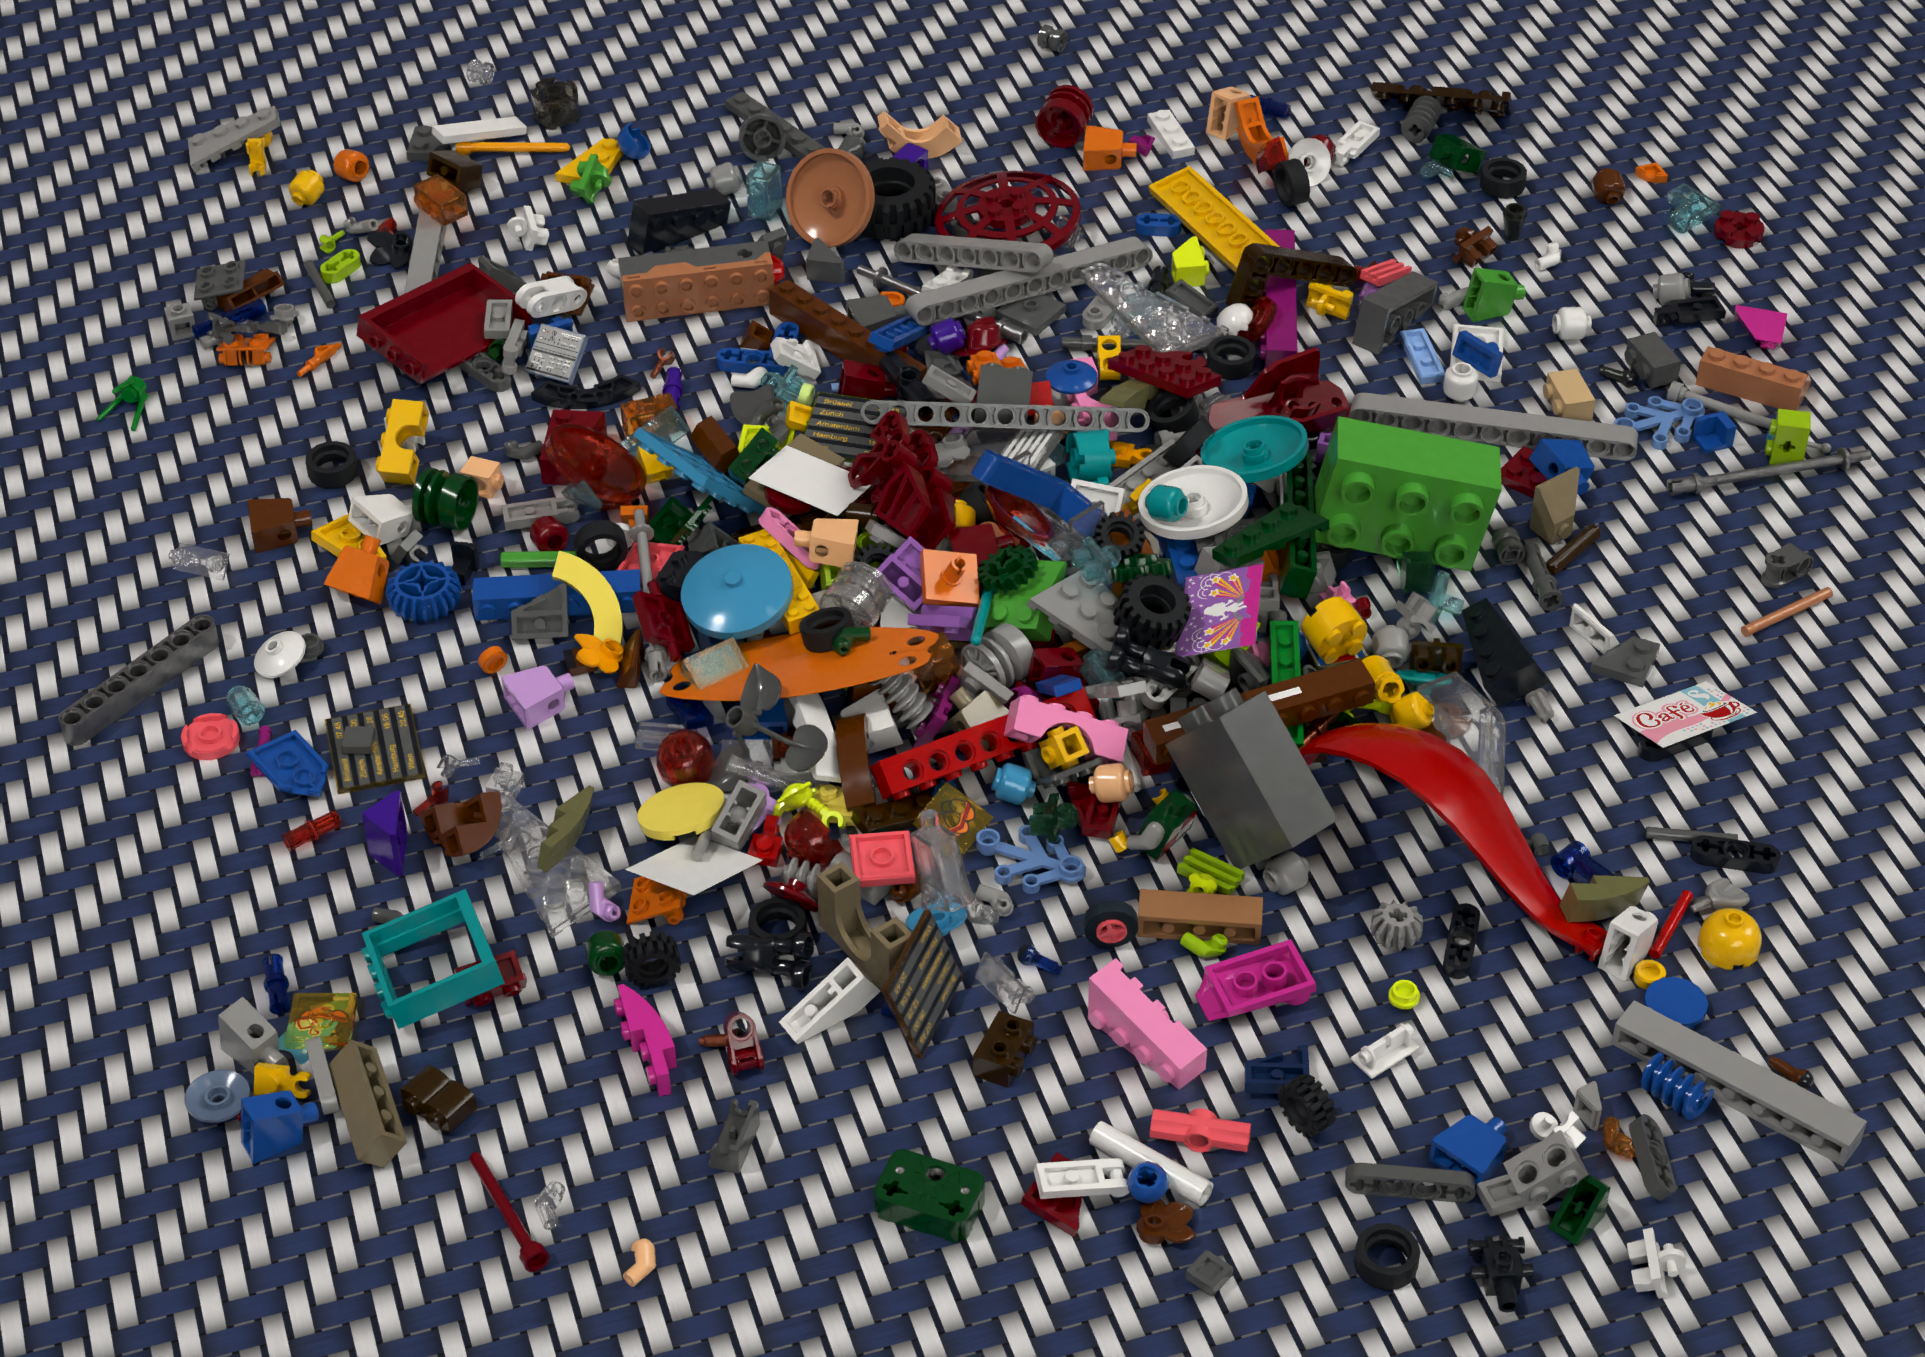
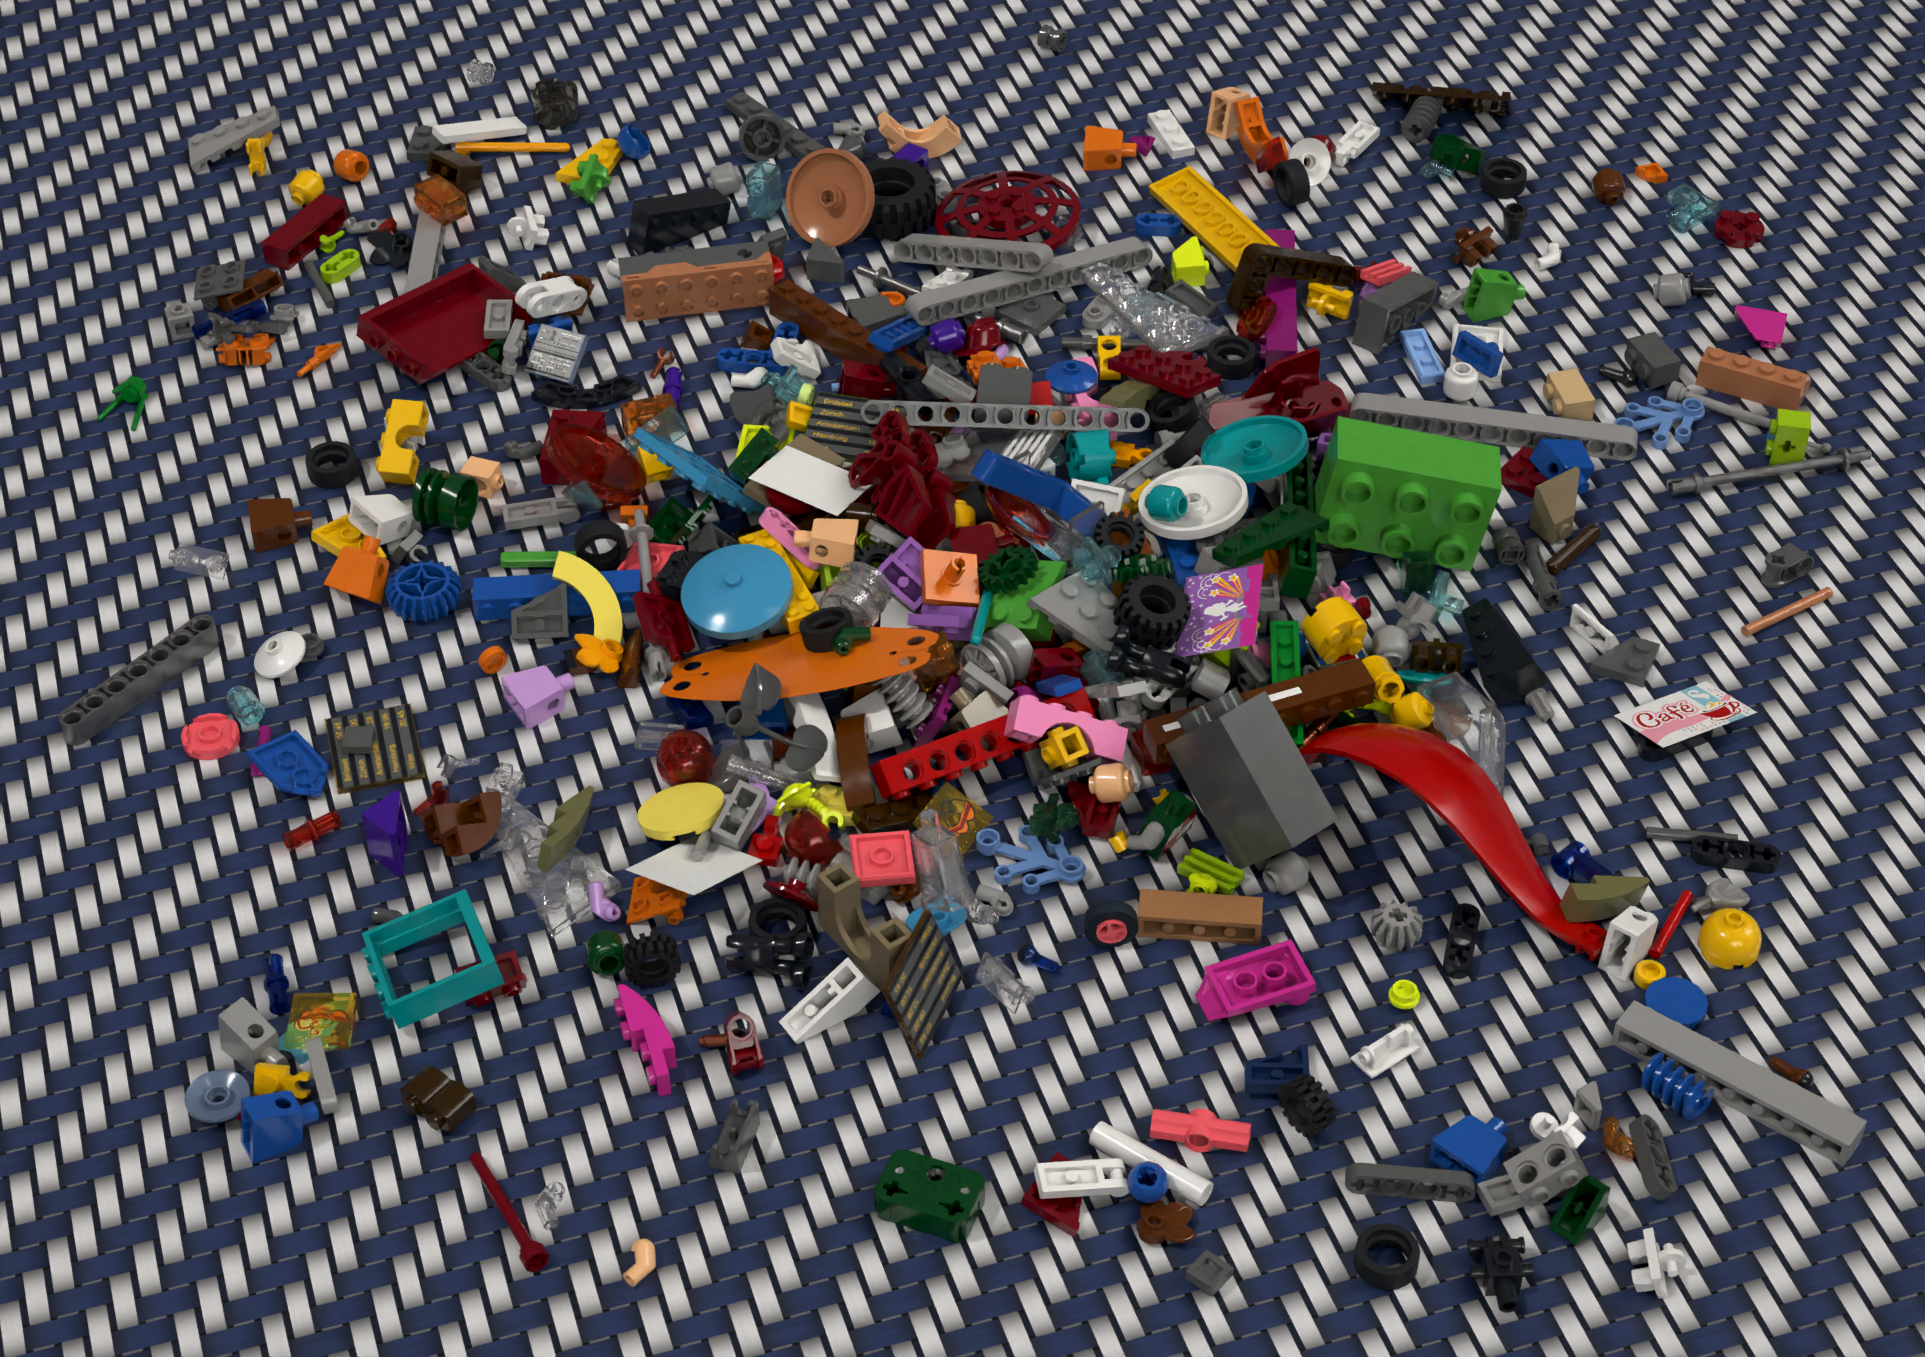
(302, 232): none -> dark red brick
(367, 1104): dark tan brick -> none
(464, 560): black piece -> none
(549, 534): dark red head -> none
(713, 664): clear light blue slope -> none
(714, 444): reddish brown piece -> none
(1004, 1049): dark brown brick -> none
(1013, 784): dark azure head -> none
(1064, 116): dark red wheel -> none
(1143, 1026): bright pink wedge -> none
(1205, 949): lime arm -> none
(1235, 317): white hair -> none
(1274, 108): clear blue axle -> none
(1571, 323): white head -> none
(1689, 311): black hinge -> none
(1714, 432): blue panel -> none

